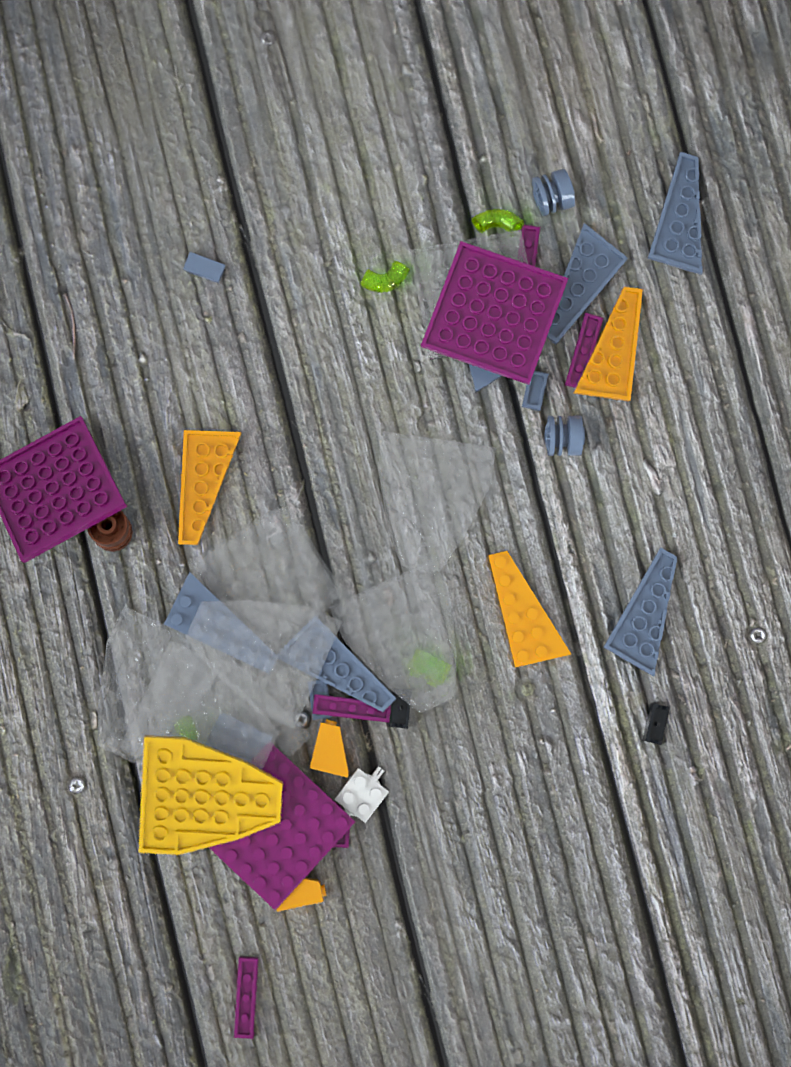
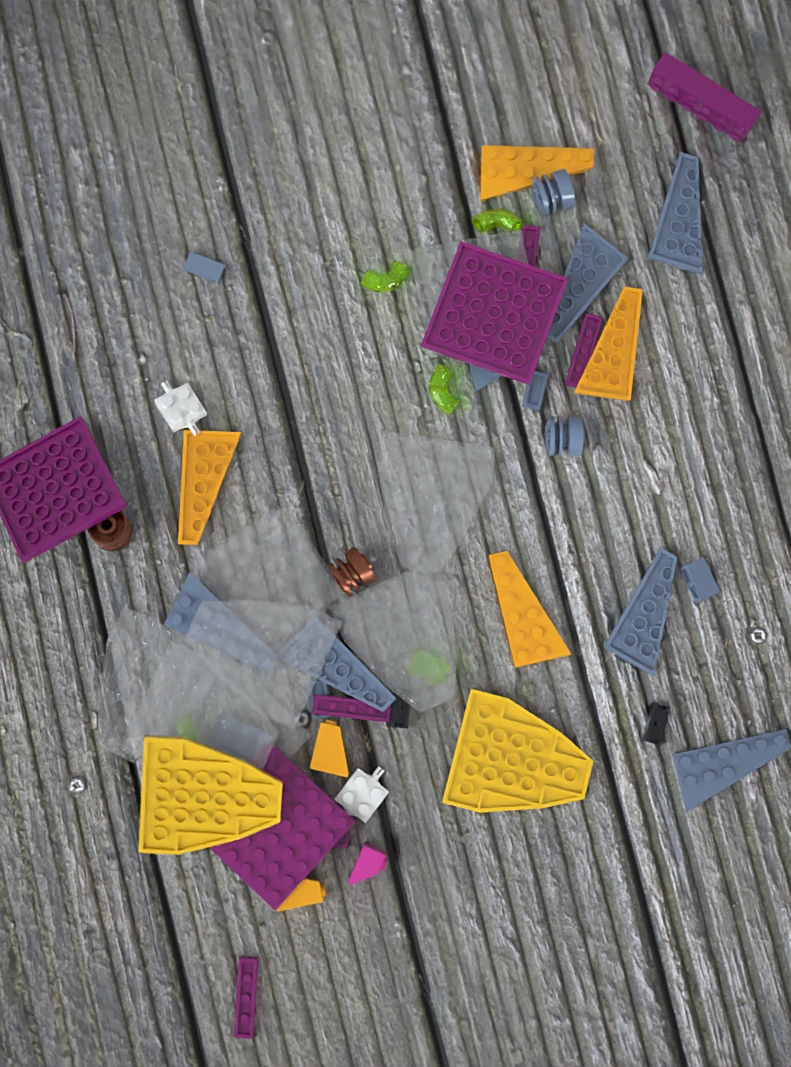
(180, 407): none -> white plate
(354, 570): none -> copper wheel
(368, 863): none -> dark pink slope
(439, 391): none -> clear neon green cylinder
(512, 760): none -> yellow piece
(513, 167): none -> light orange wing
(699, 580): none -> sand blue hinge
(703, 97): none -> magenta brick
(715, 767): none -> sand blue wing

